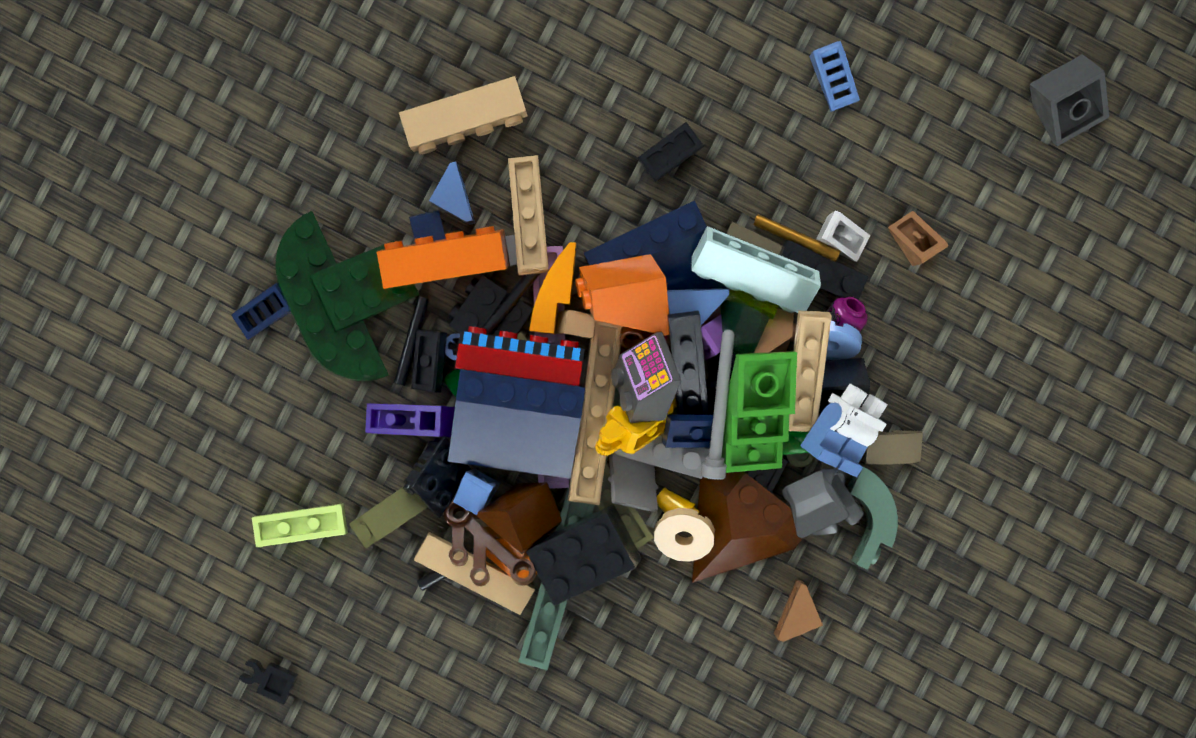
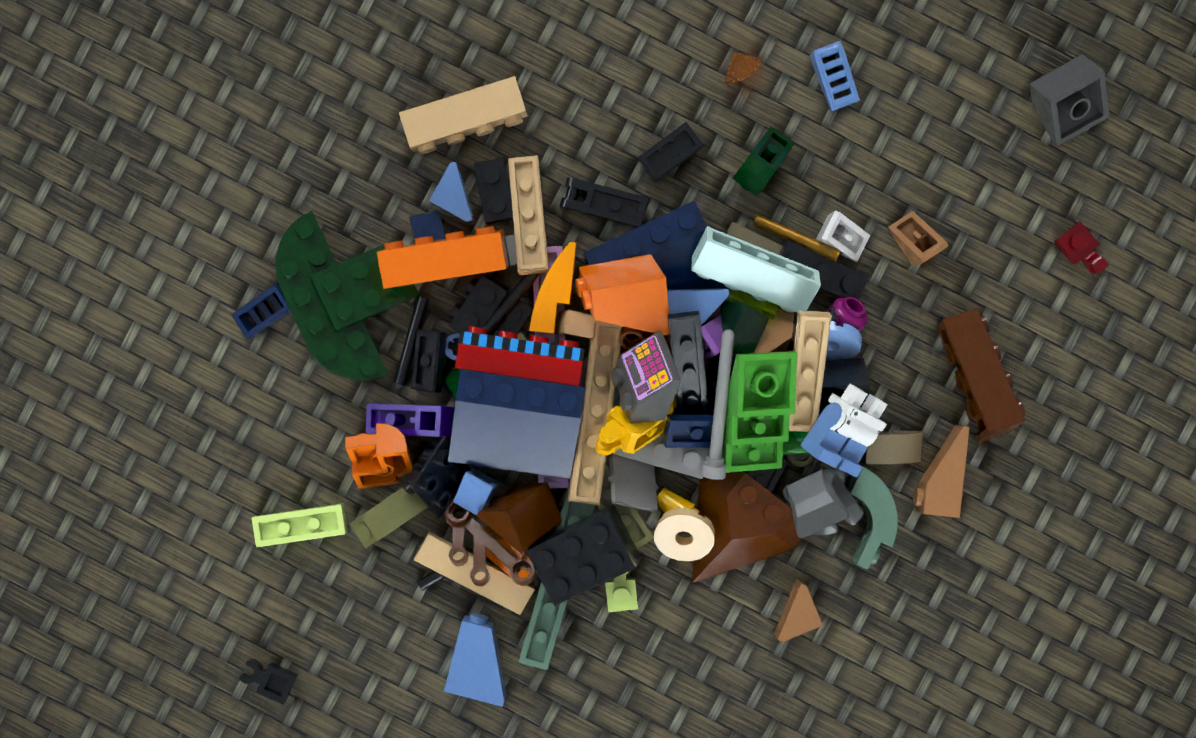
(379, 457): none -> orange brick
(476, 662): none -> medium blue slope
(494, 190): none -> black plate
(604, 202): none -> black plate
(621, 594): none -> yellowish green plate
(741, 67): none -> clear orange tile
(763, 161): none -> dark green slope
(943, 481): none -> medium nougat slope
(981, 375): none -> reddish brown wedge
(1078, 245): none -> dark red plate

